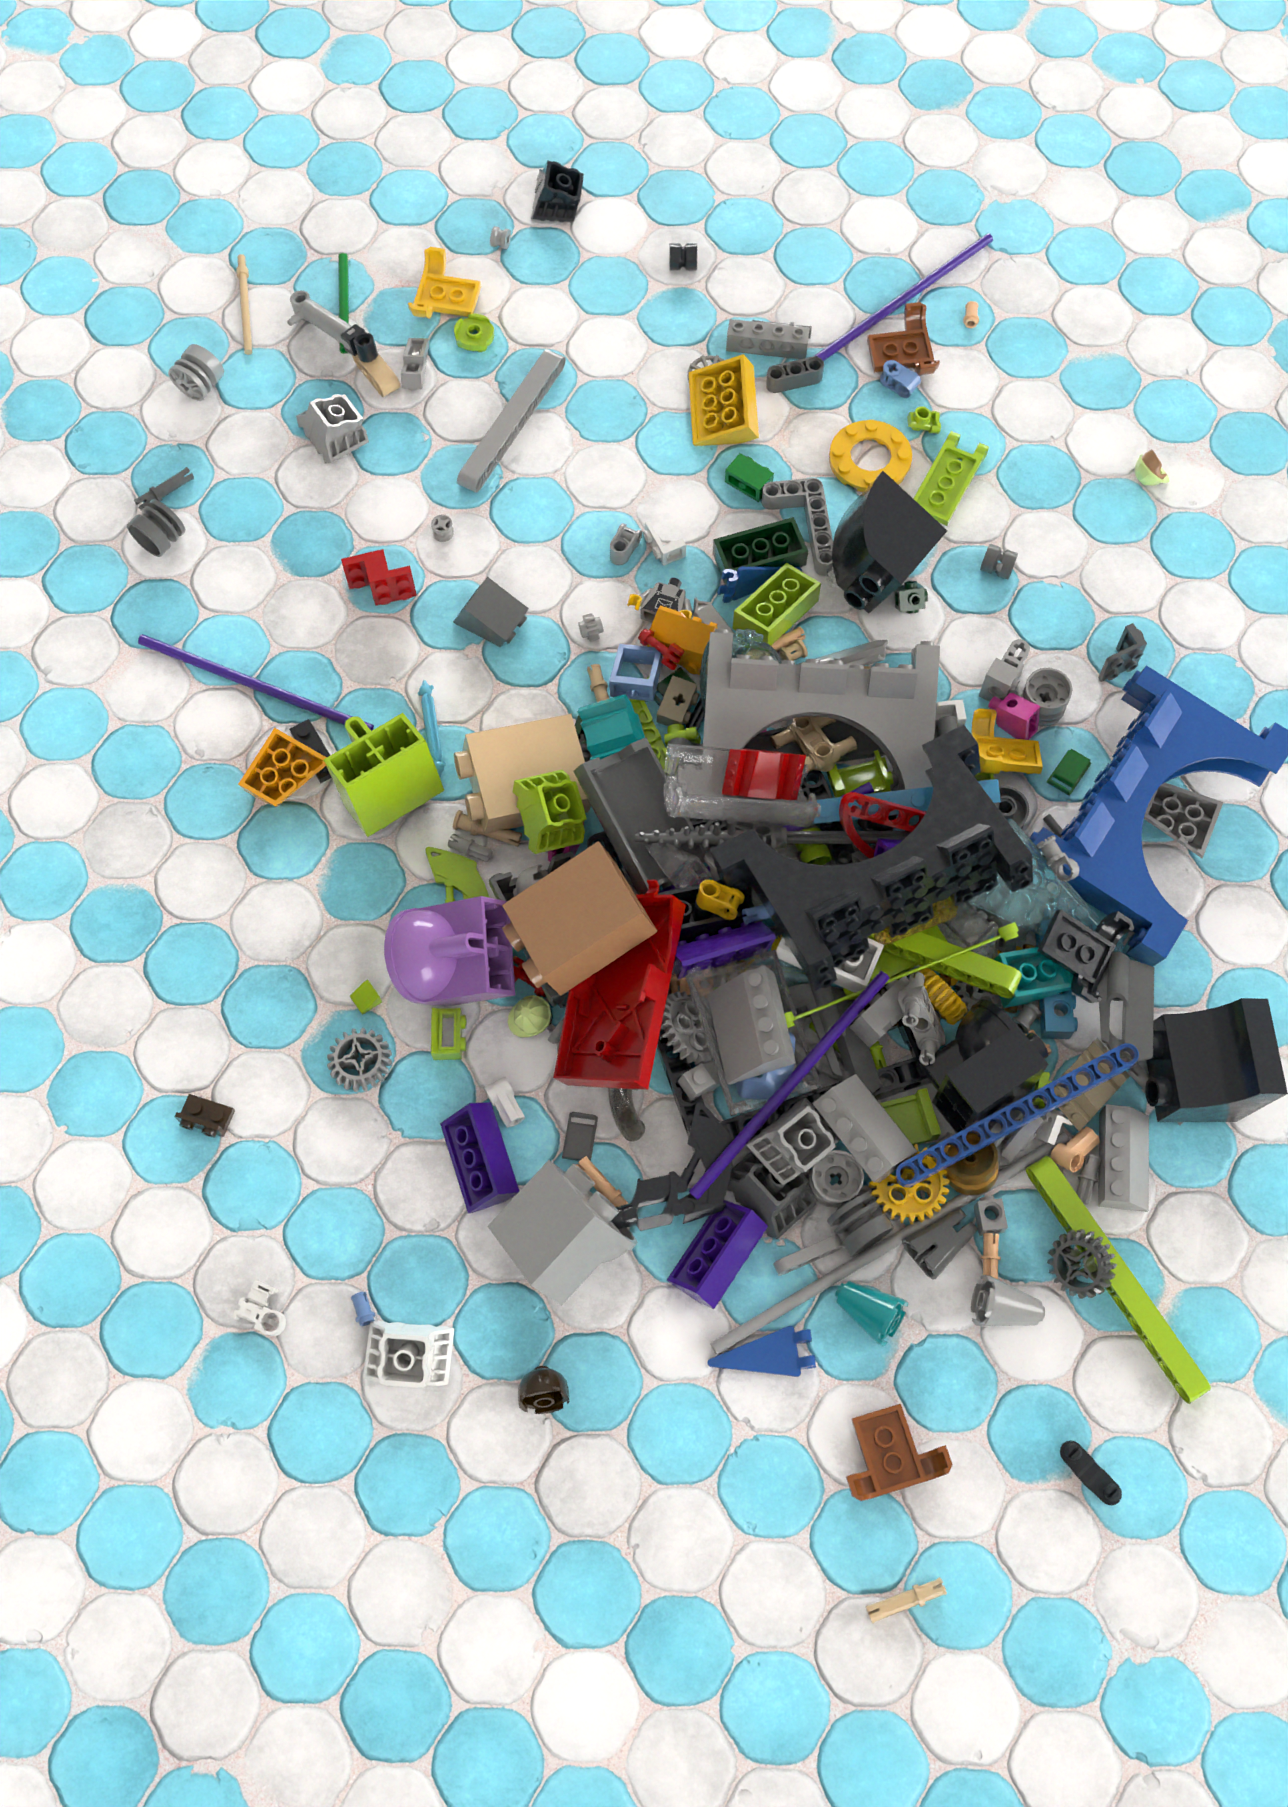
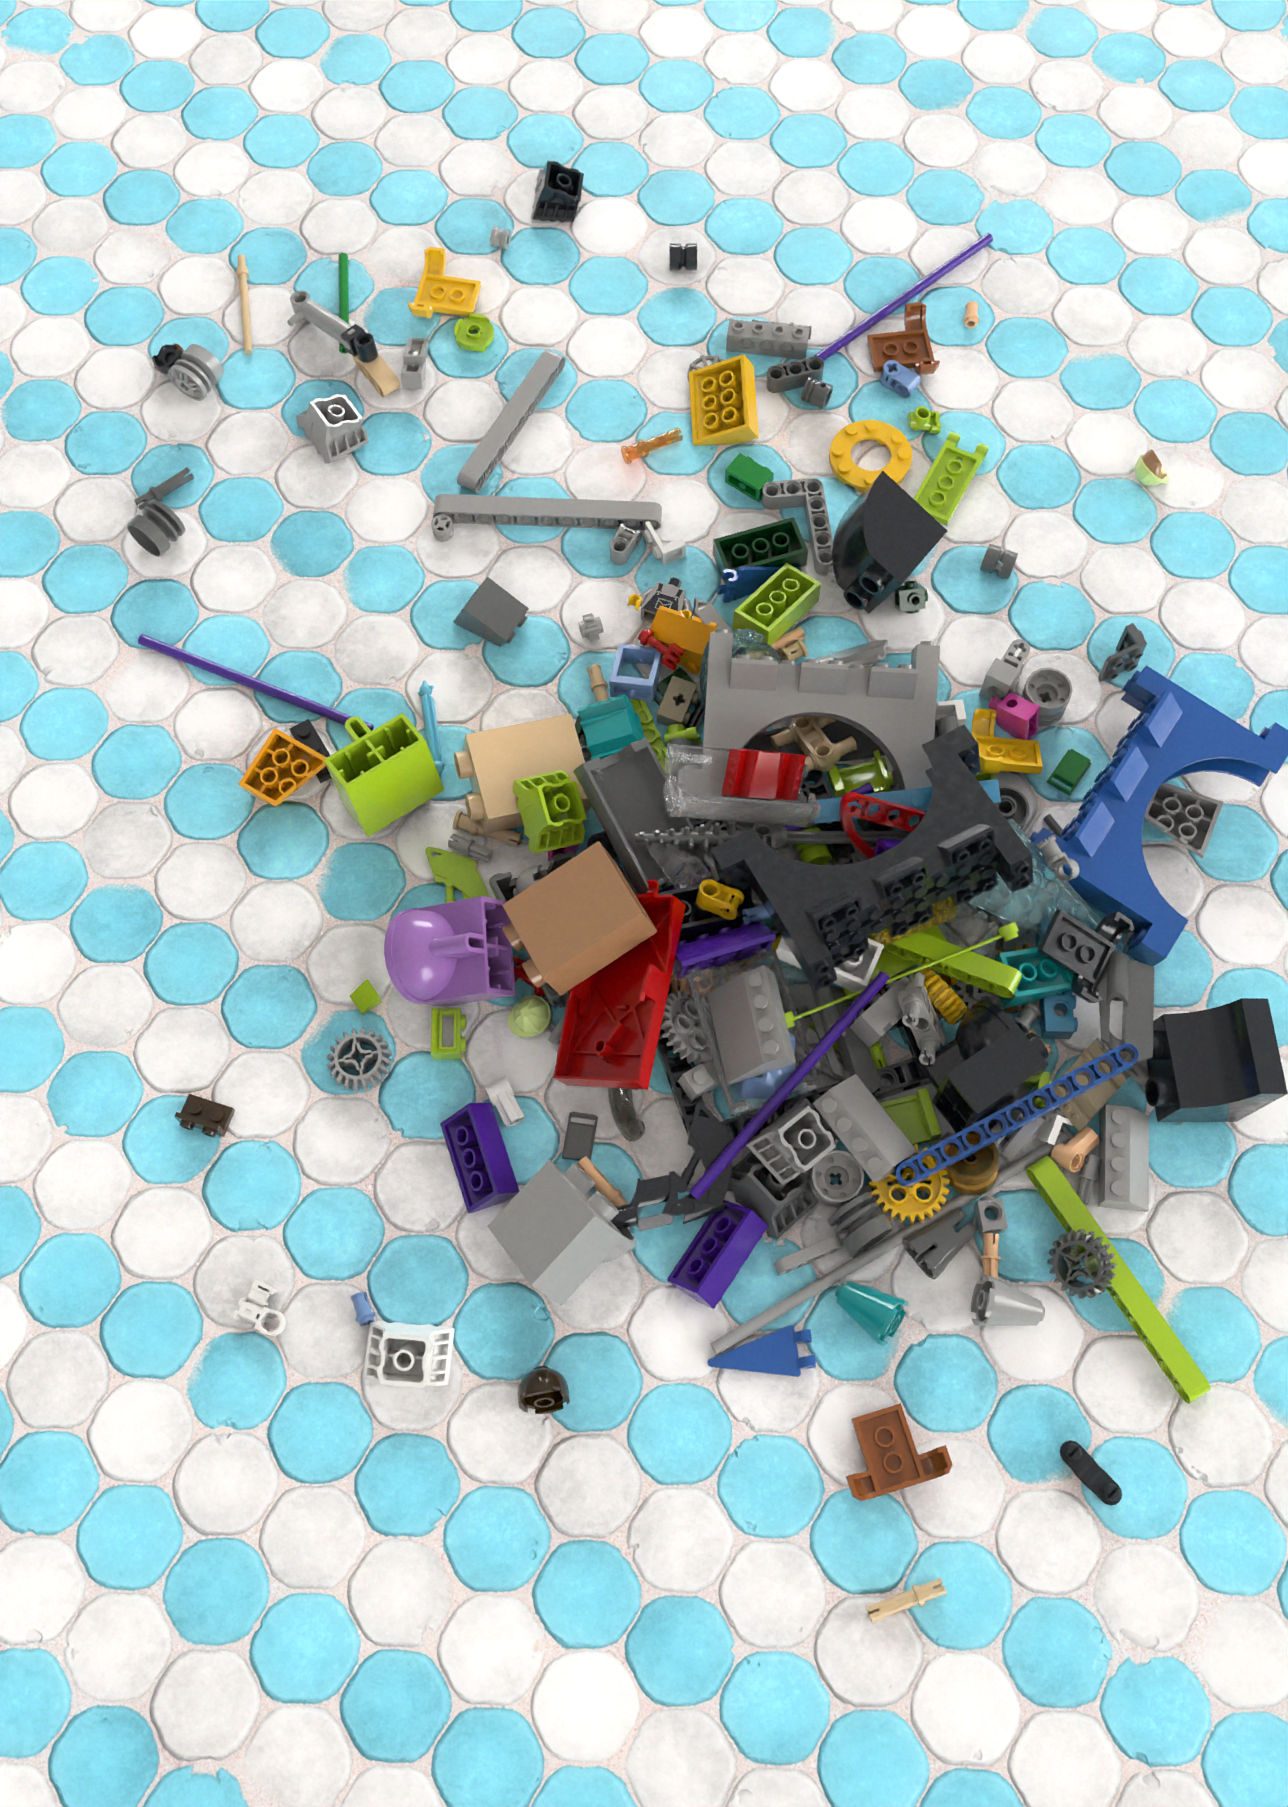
(167, 357): none -> black hair
(384, 583): red bracket -> none
(547, 511): none -> light grey beam
(642, 447): none -> clear orange pin
(817, 392): none -> dark grey piece

